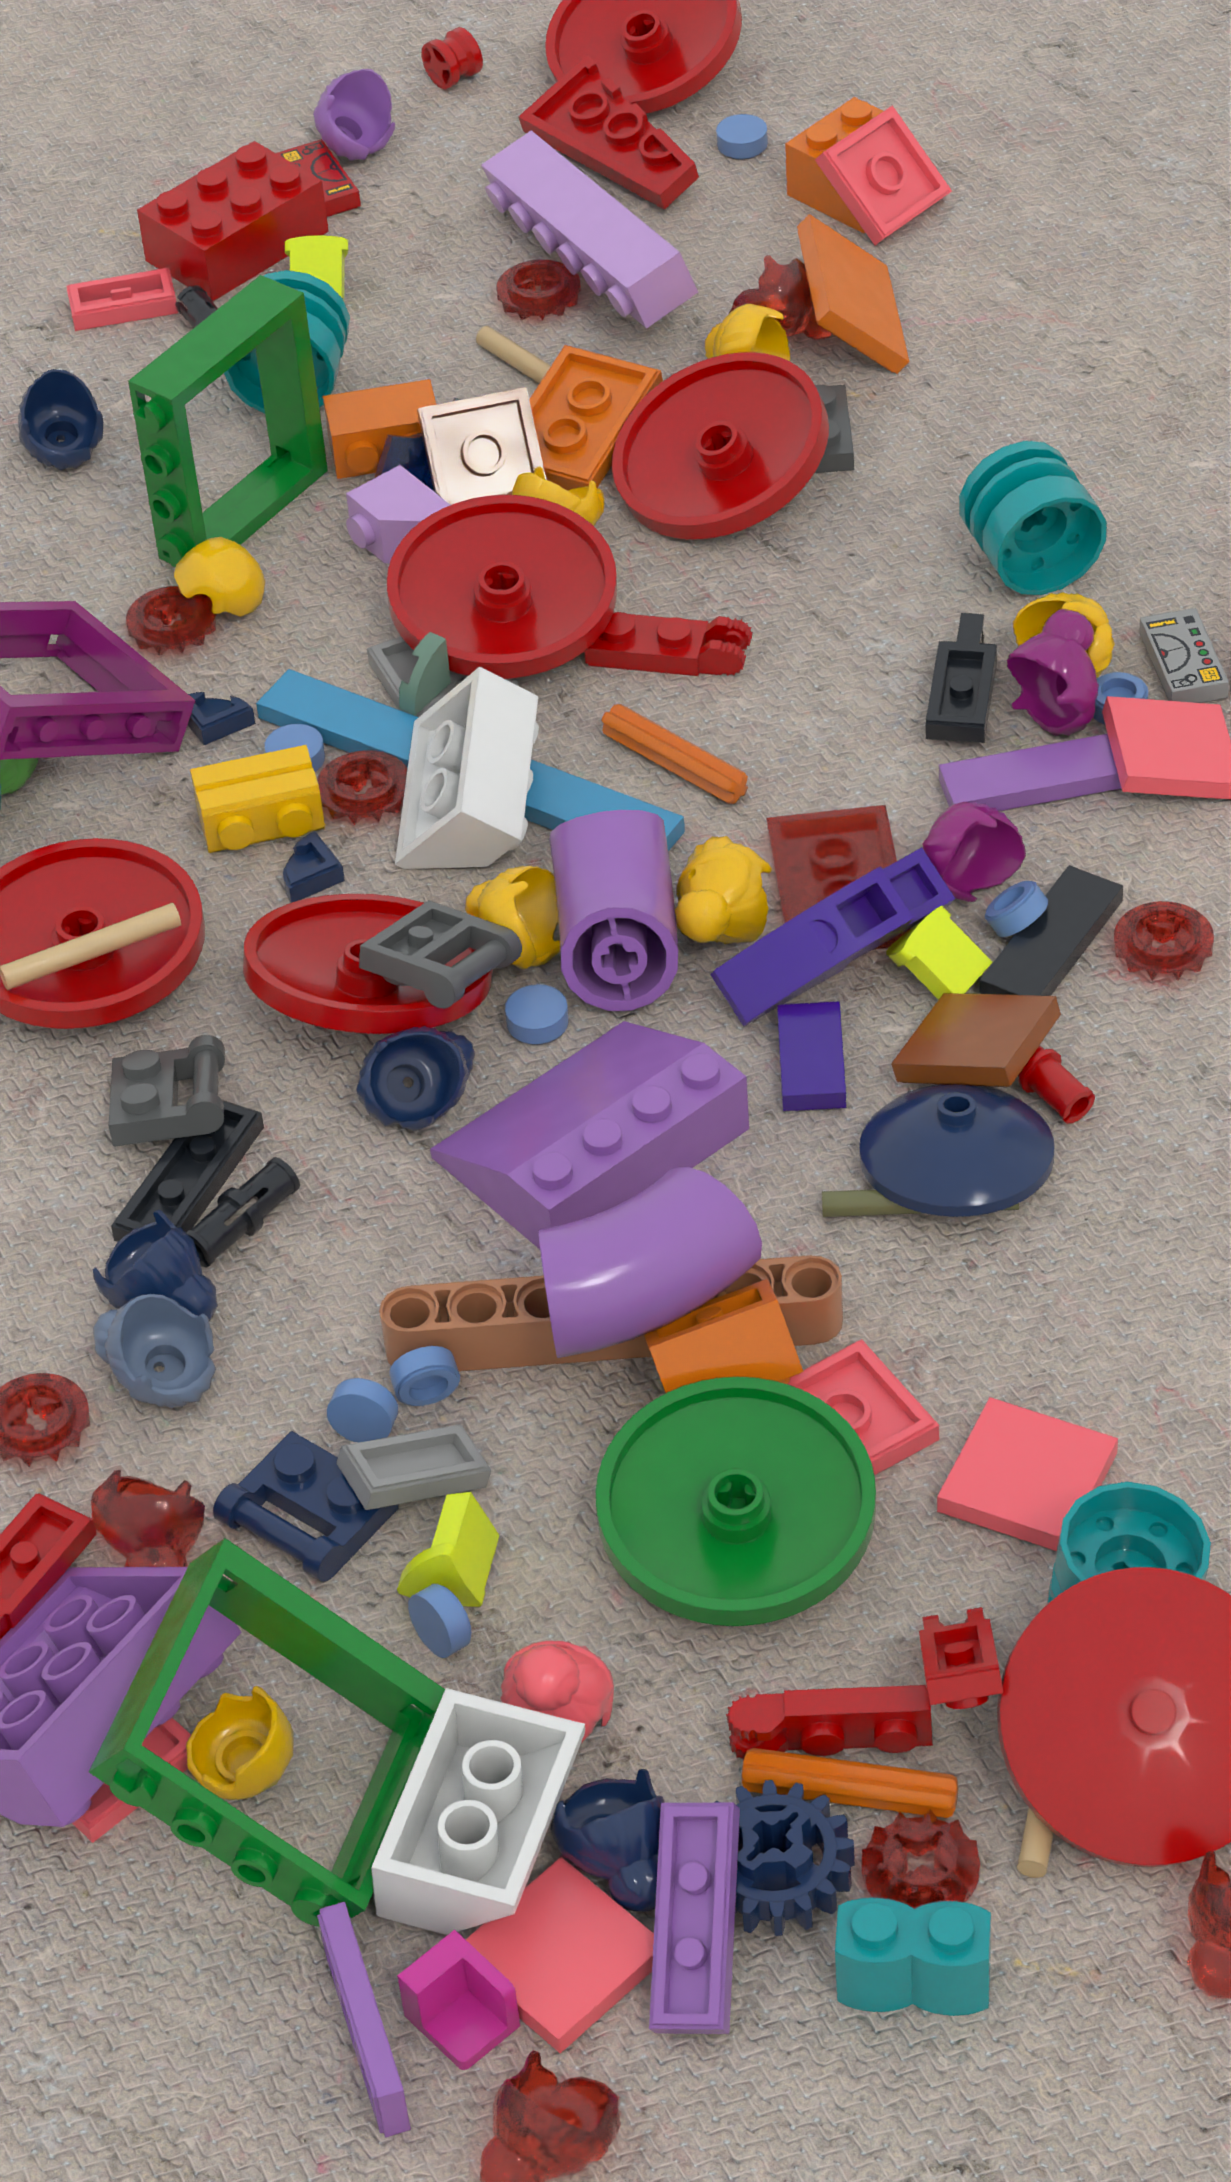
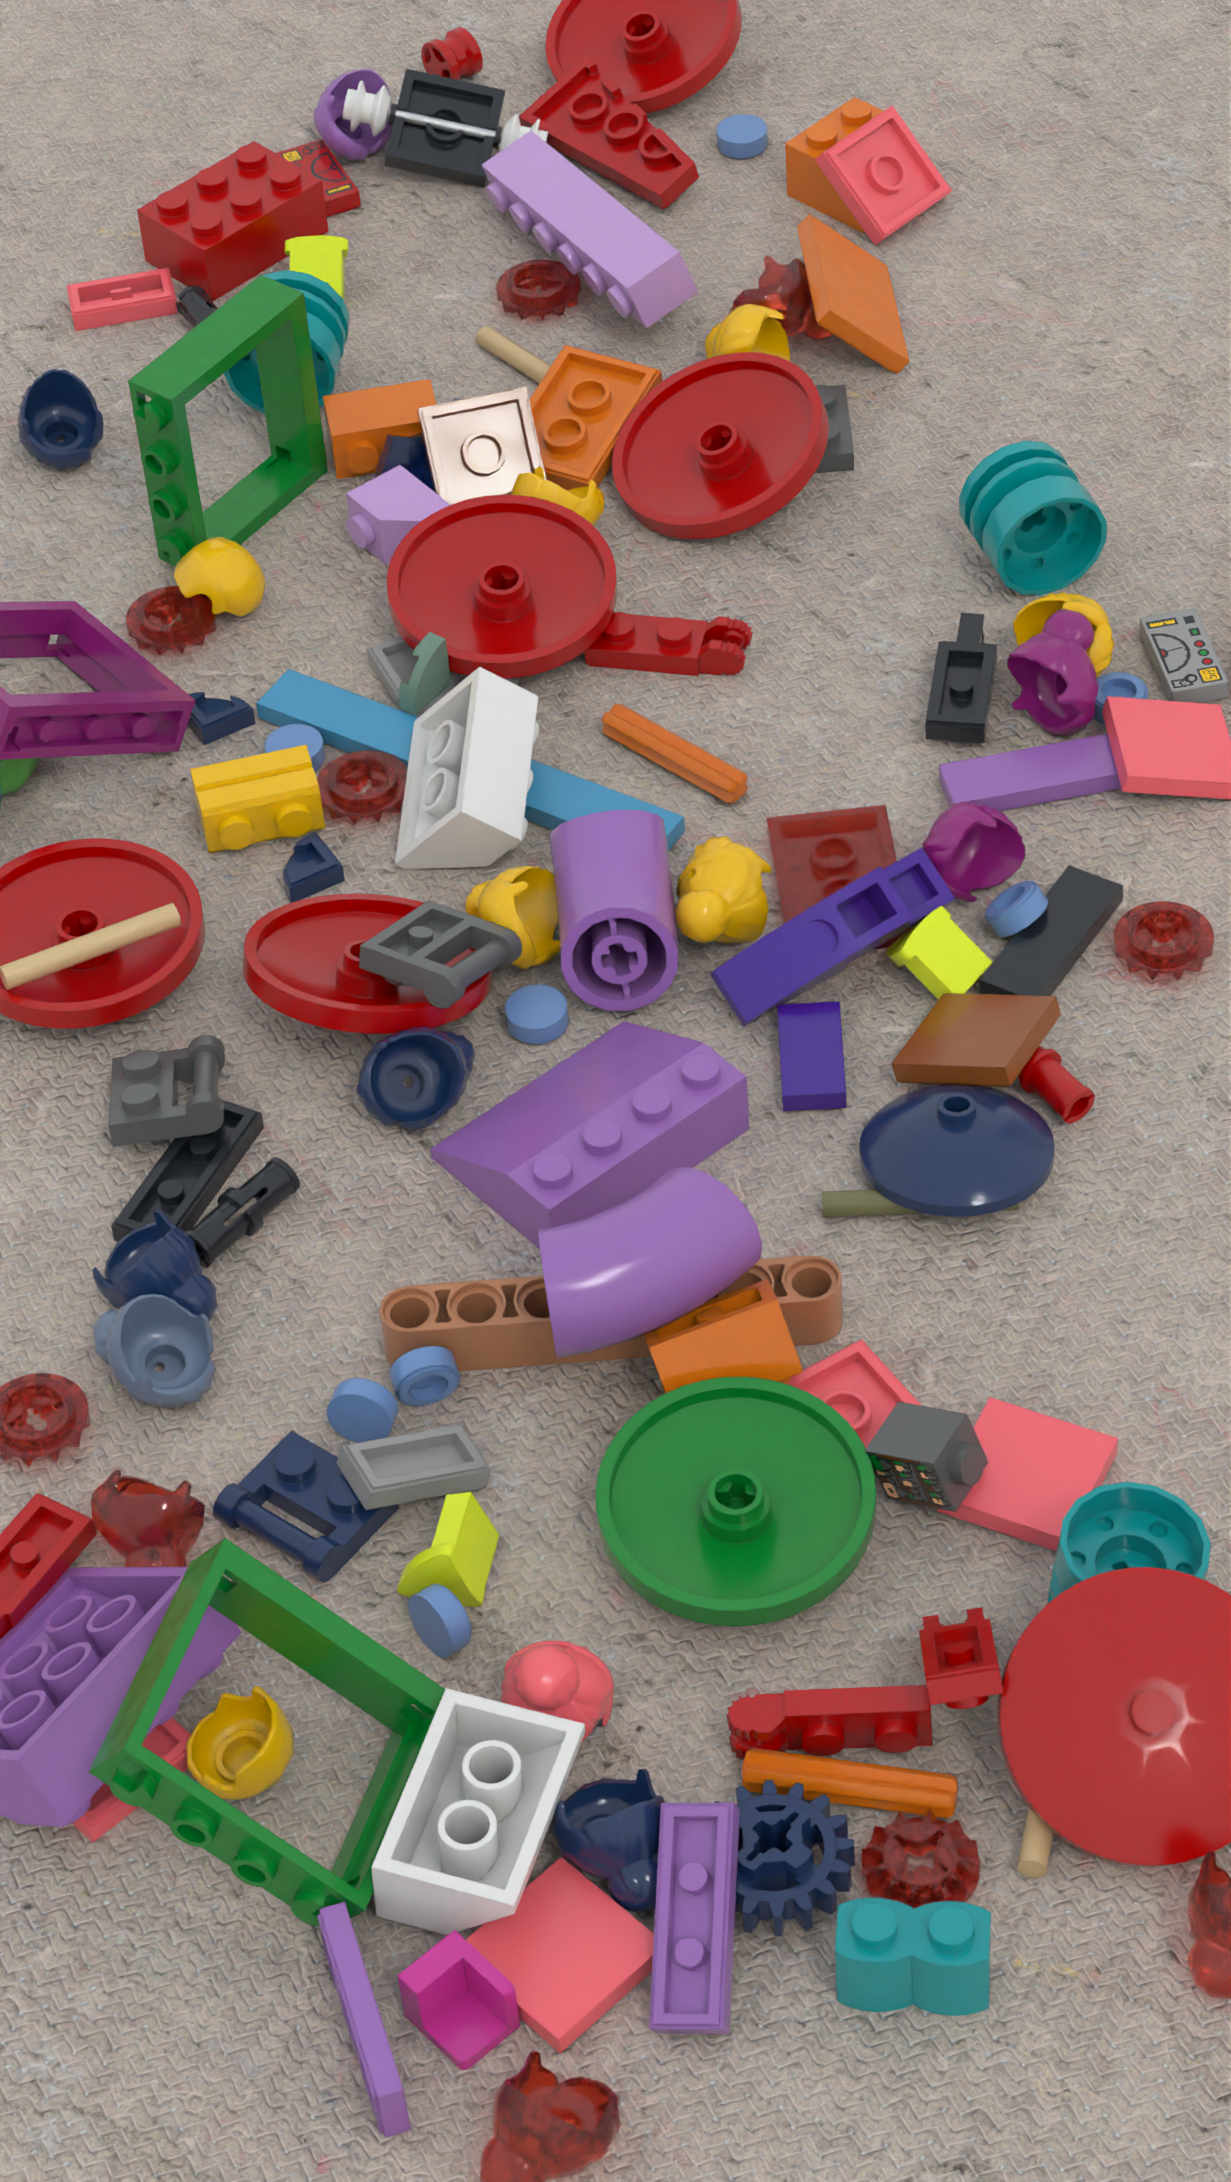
(438, 125): none -> black plate
(927, 1456): none -> dark grey brick

